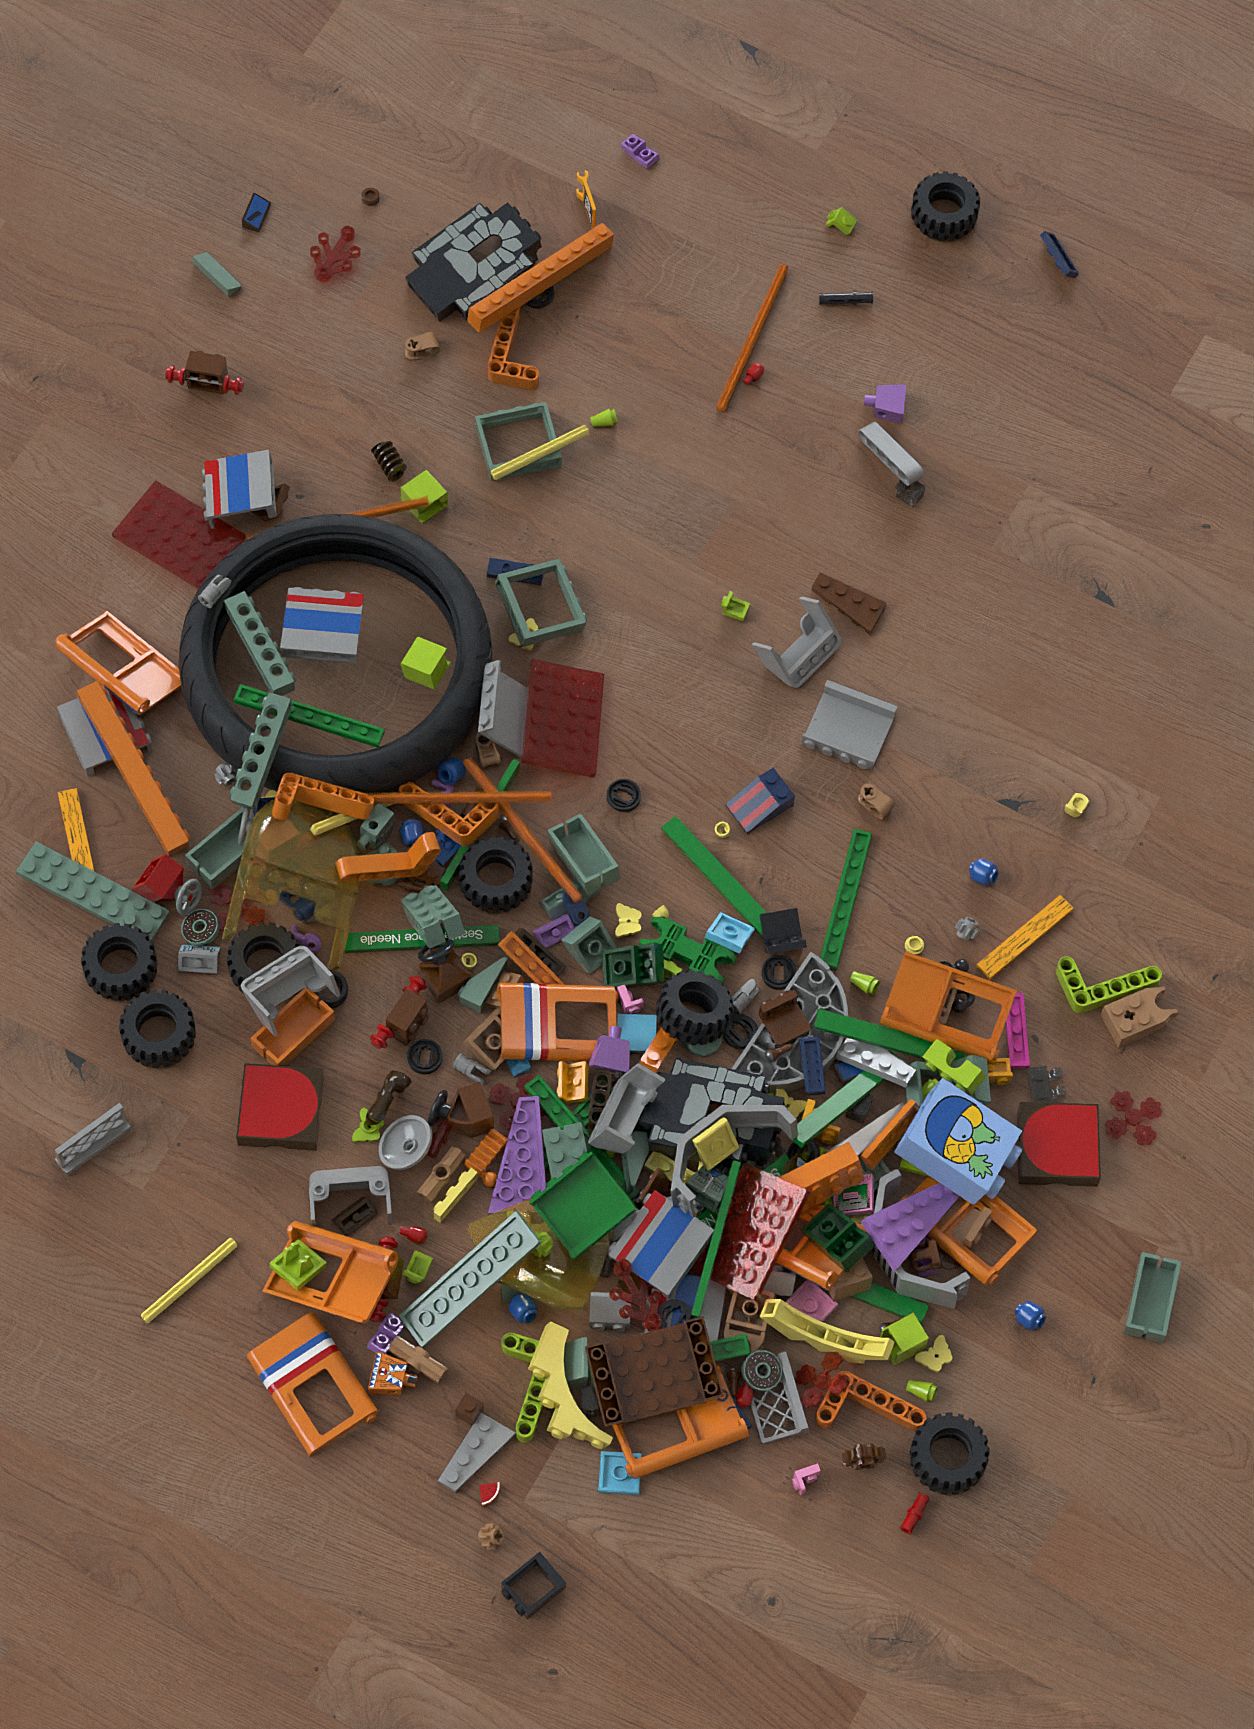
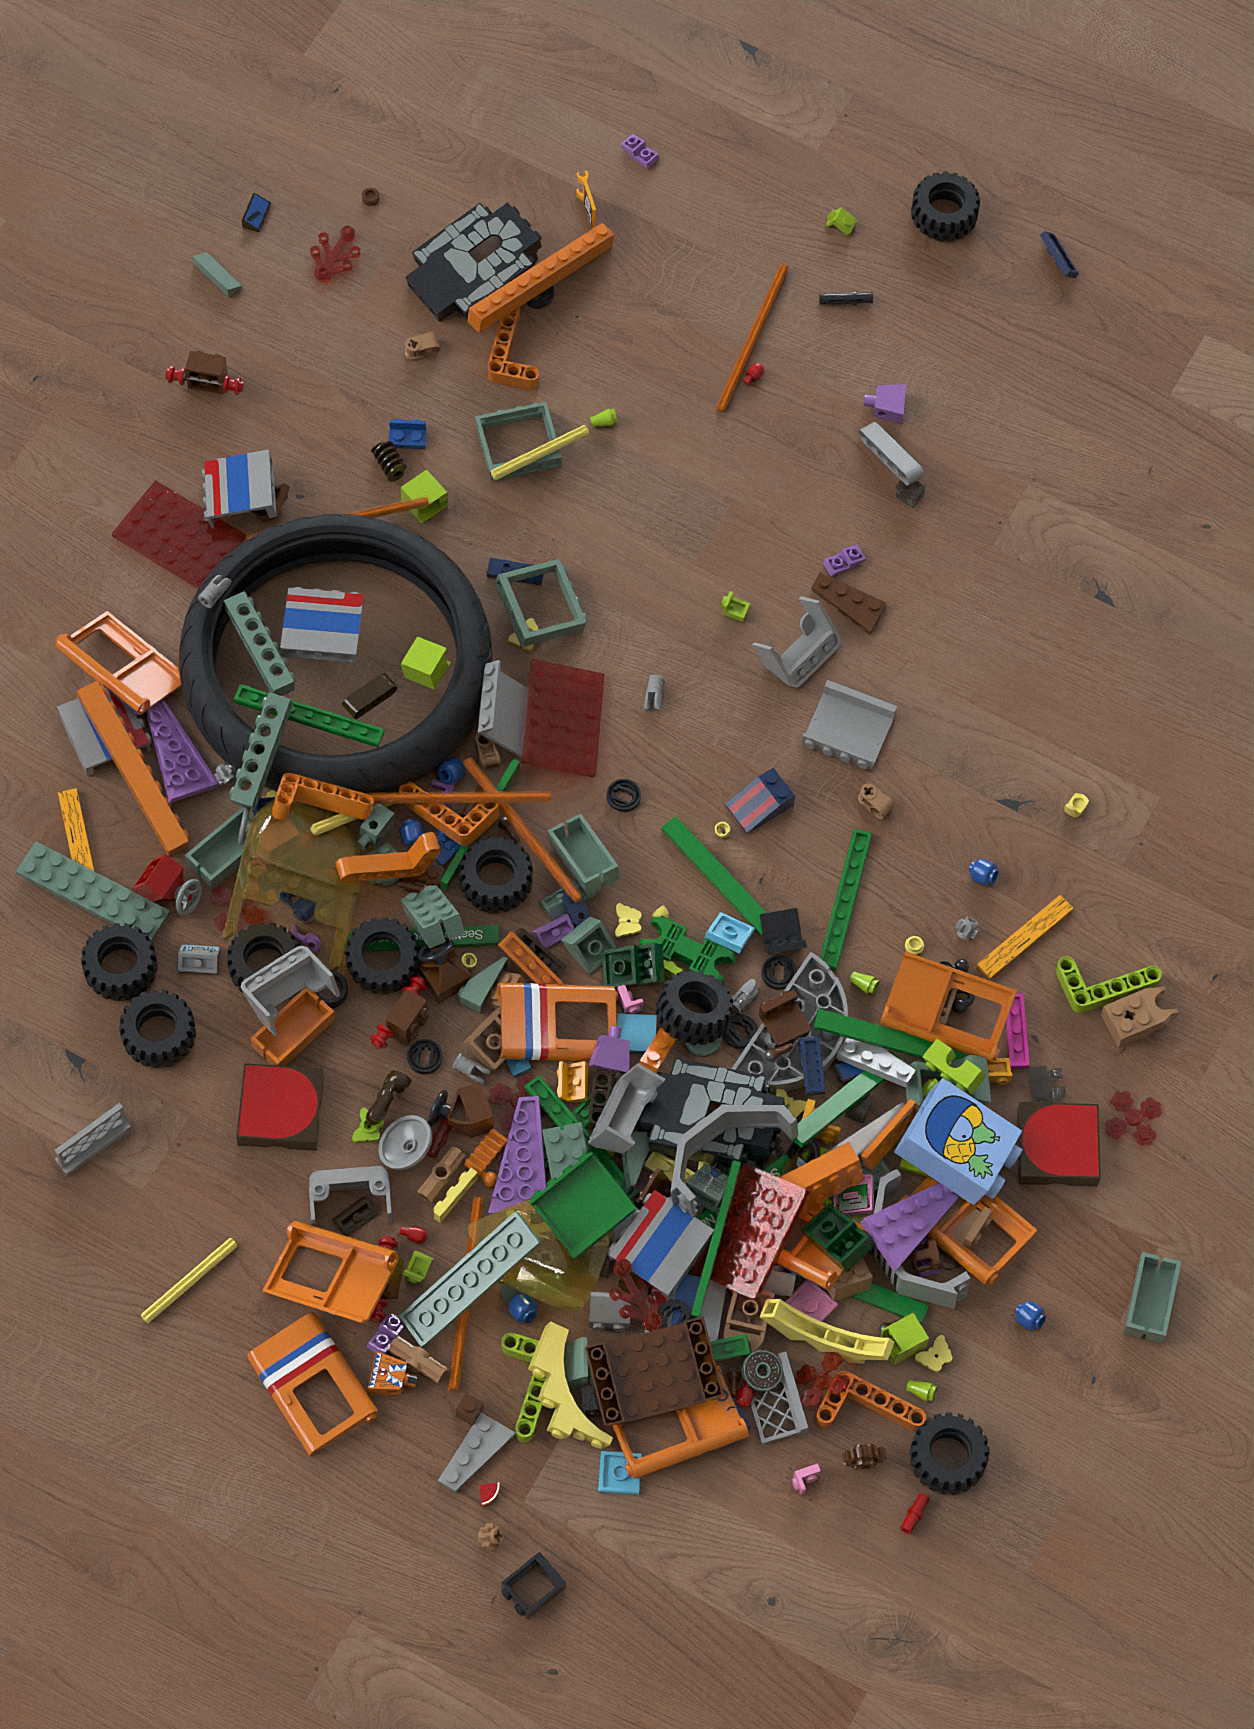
(179, 761): none -> medium lavender wing
(196, 918): tile -> none
(298, 1264): lime plate -> none
(369, 696): none -> dark brown beam
(382, 930): none -> black tyre
(408, 433): none -> blue bracket
(462, 1320): none -> orange axle
(546, 1245): lime gear -> none
(654, 691): none -> light grey hinge
(715, 1143): light yellow tile -> none
(846, 560): none -> medium lavender slope

